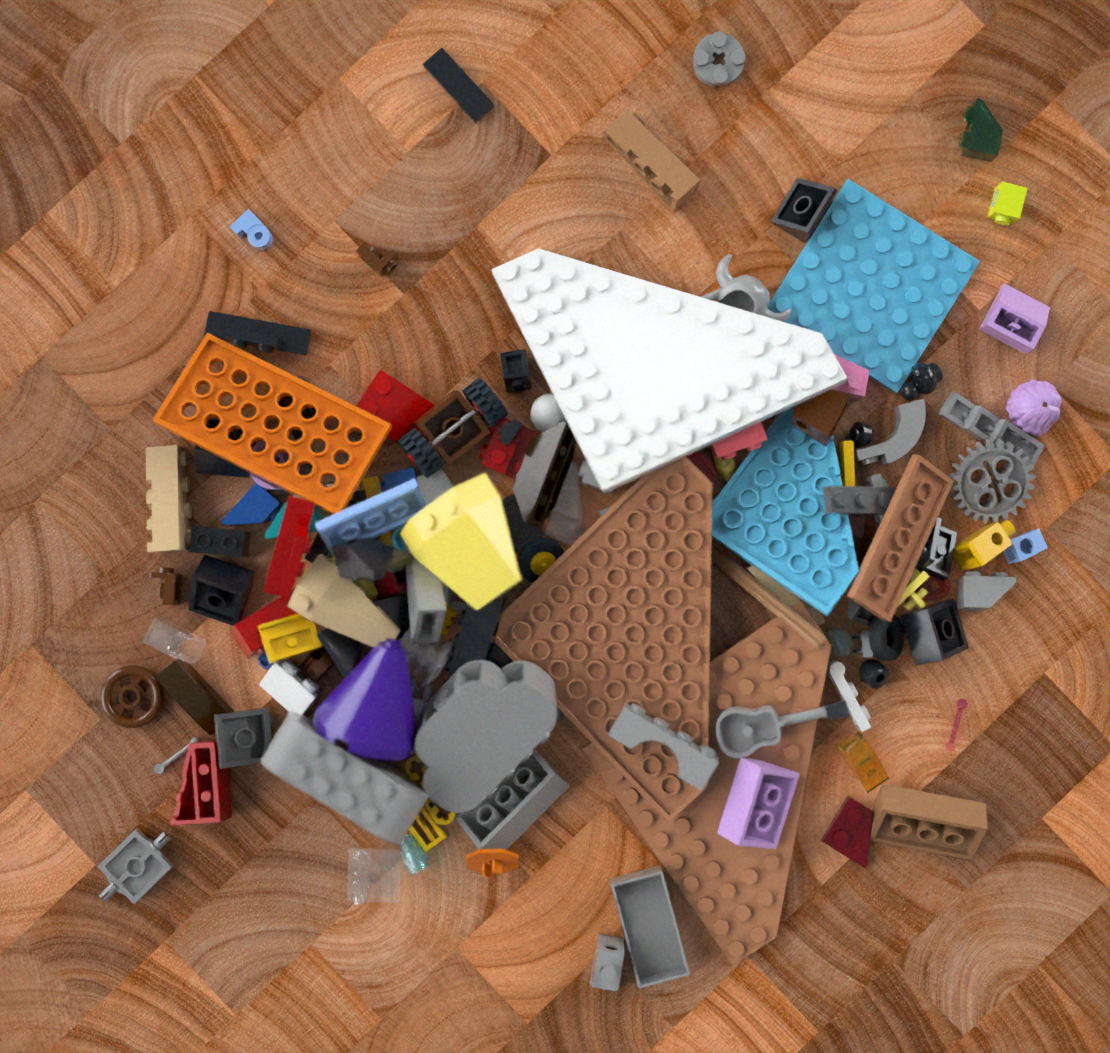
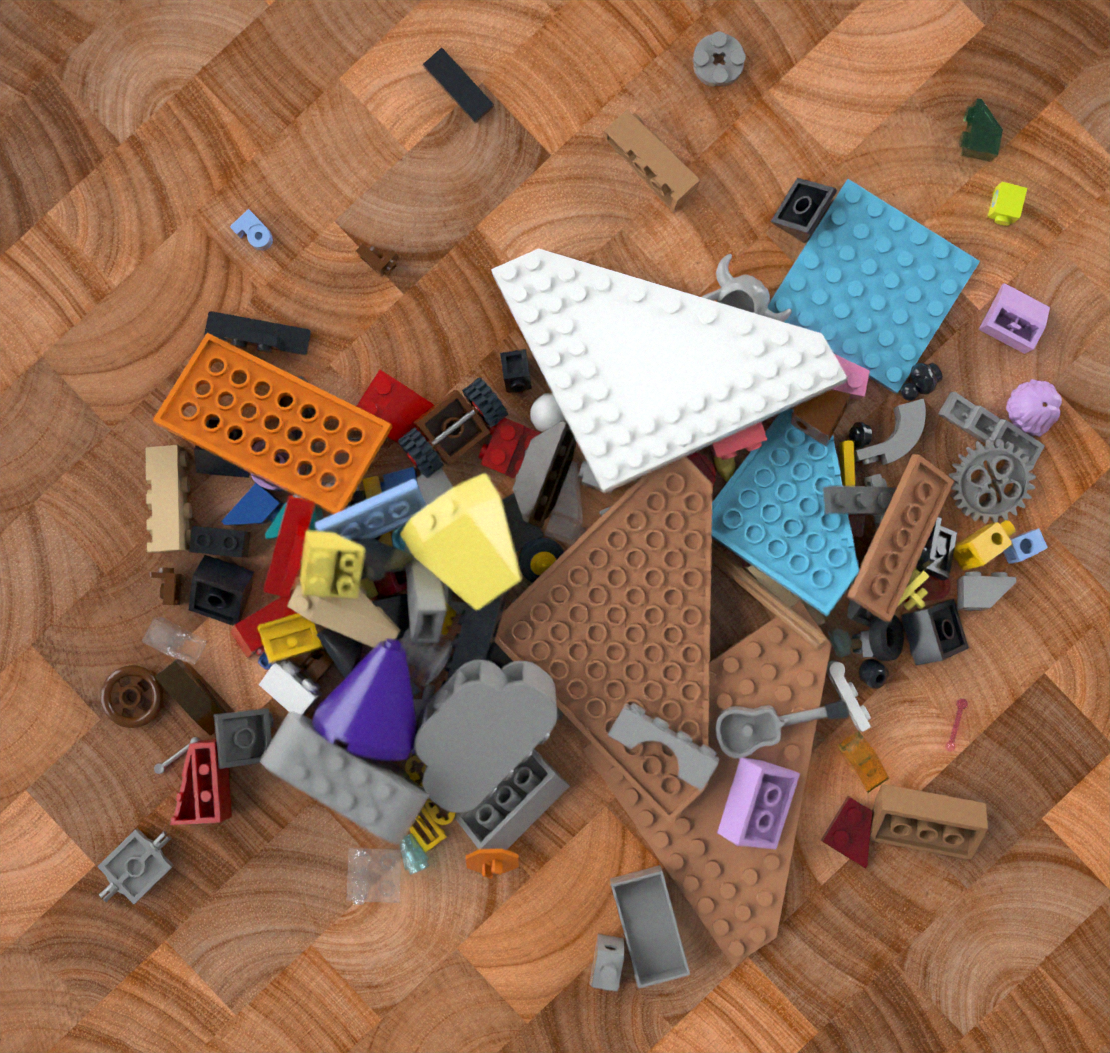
(331, 566): none -> light yellow slope
(509, 431): black plate -> none

